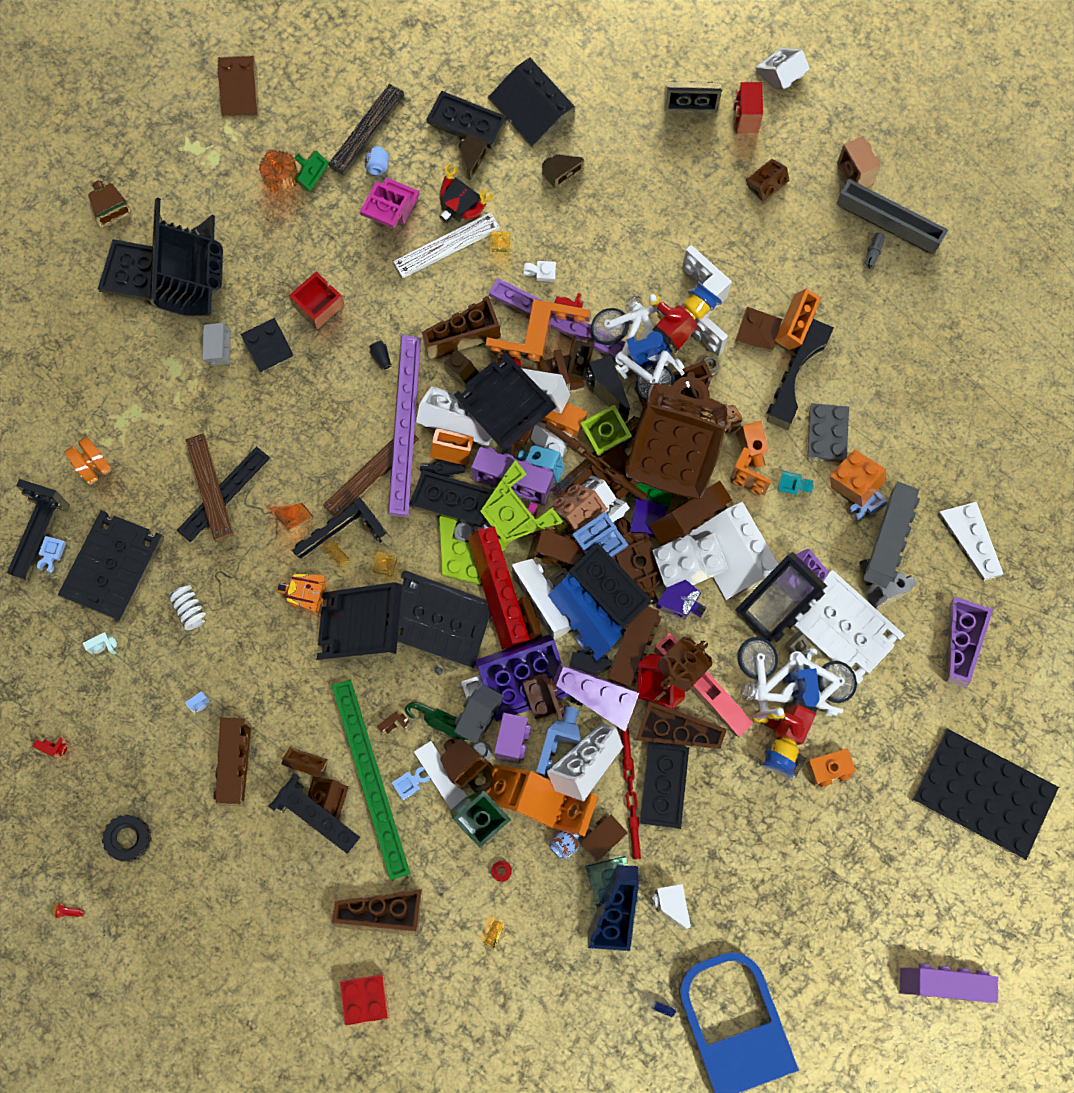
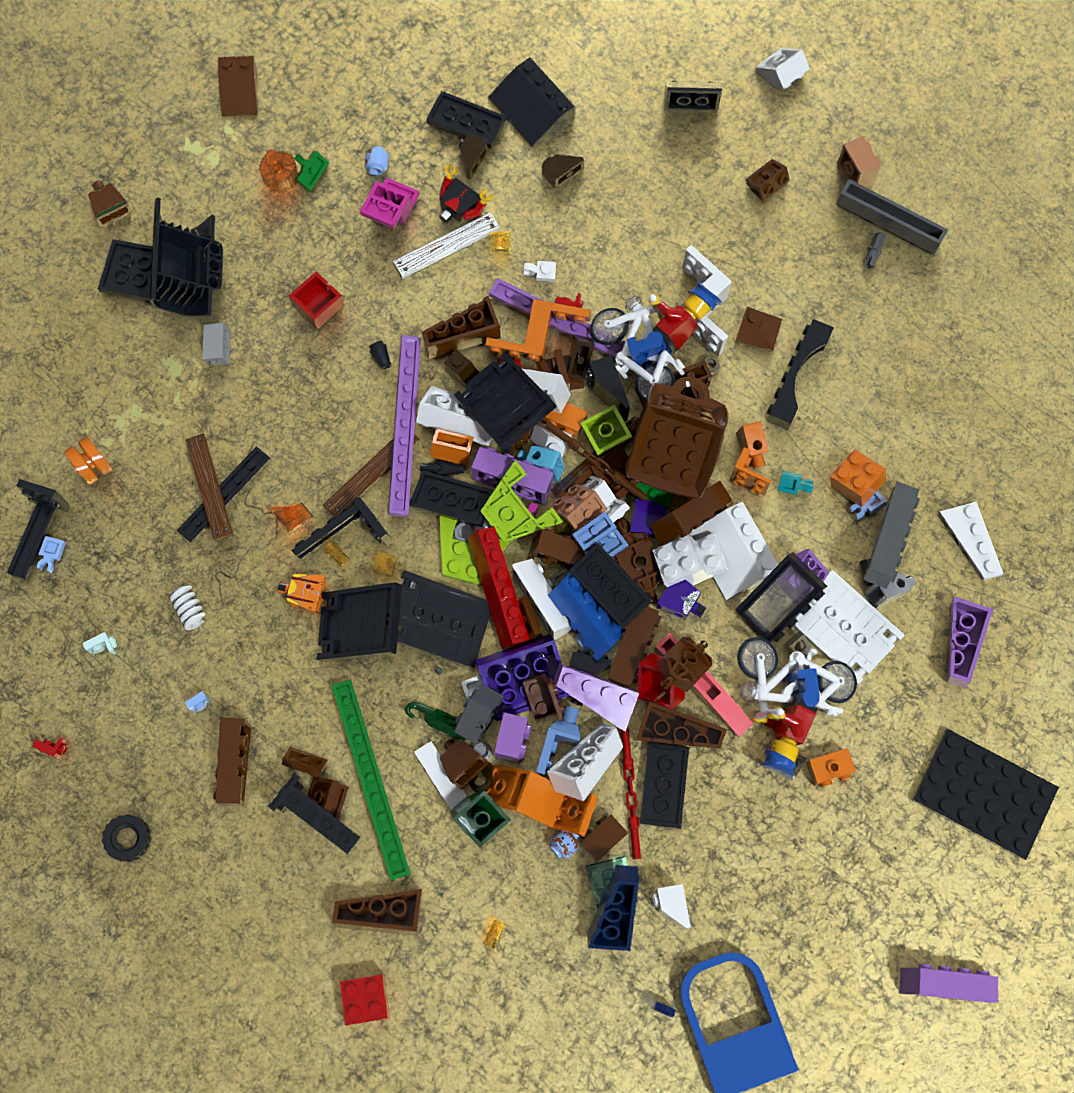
(59, 910): red piece -> none
(111, 566): black door -> none
(267, 345): black slope -> none
(366, 129): black tile -> none
(390, 724): reddish brown bracket -> none
(408, 784): light blue plate -> none
(501, 878): red plate -> none
(734, 420): medium nougat head -> none
(748, 107): red piece -> none
(797, 319): orange brick -> none
(828, 432): dark grey plate -> none

